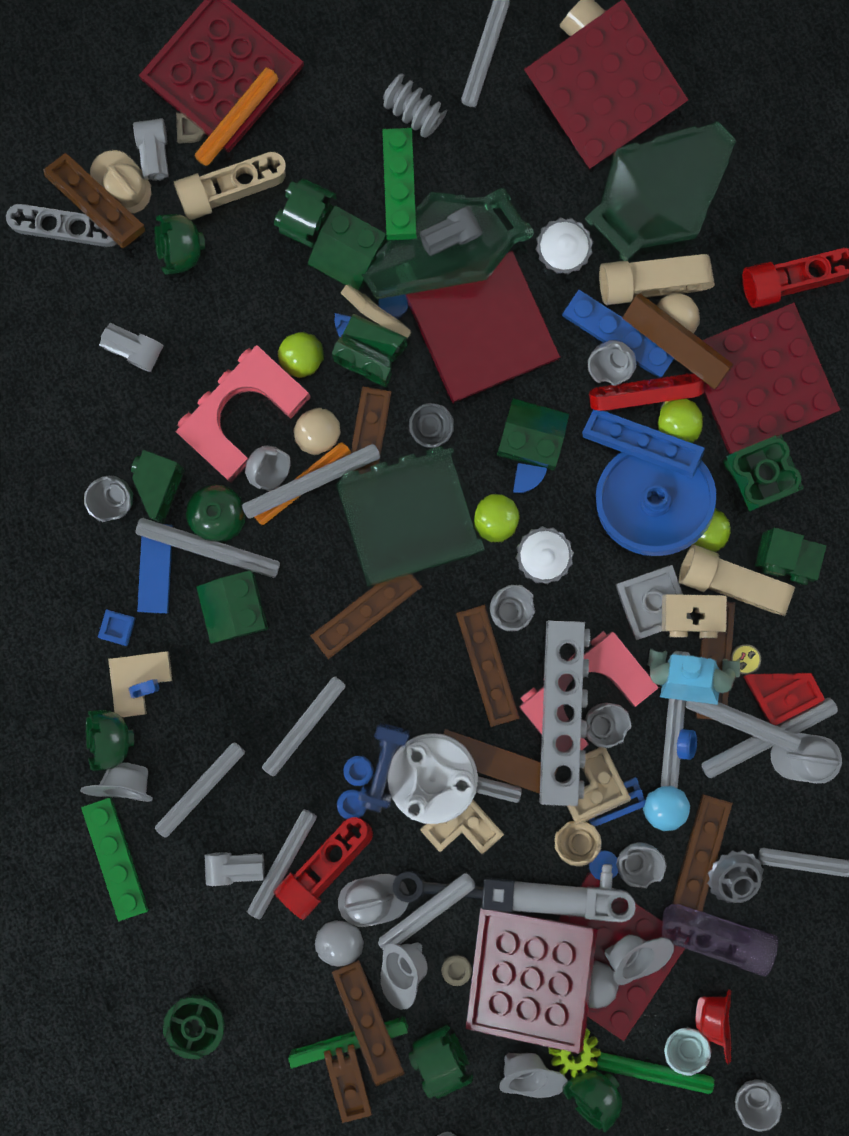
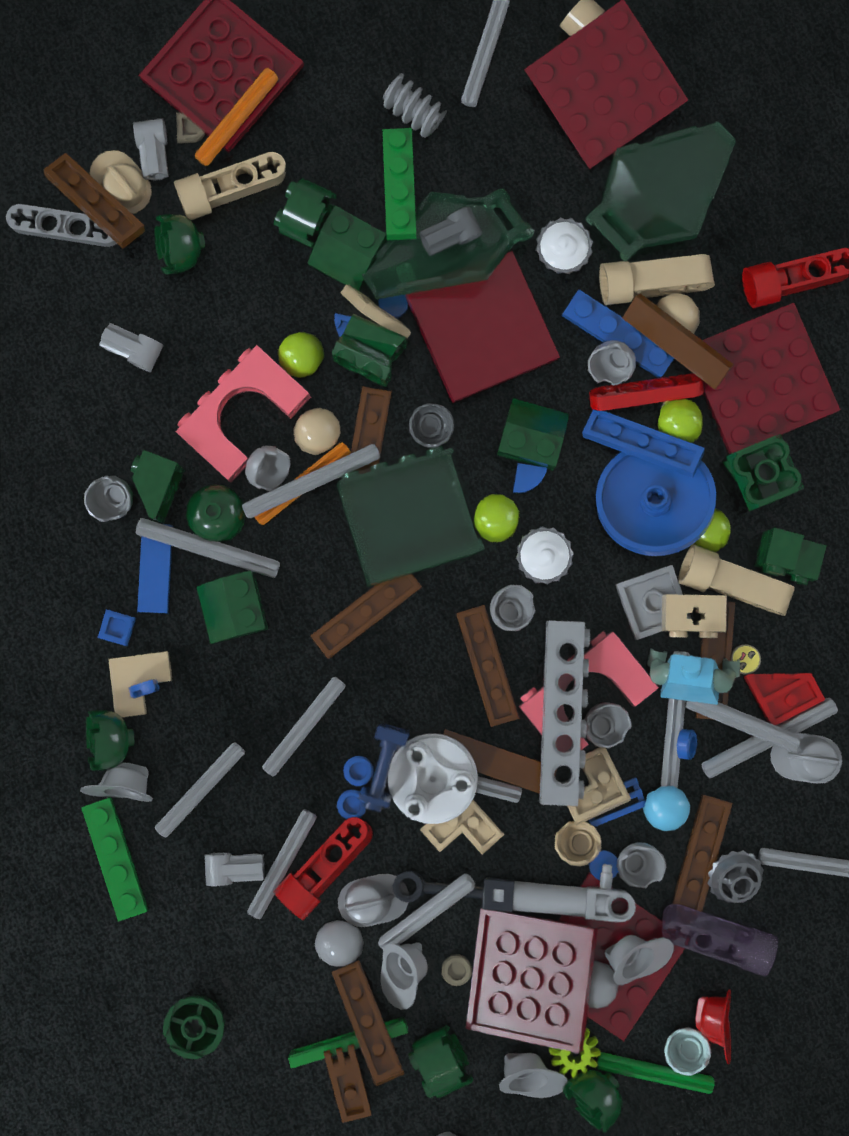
(758, 1105): light grey hair -> none

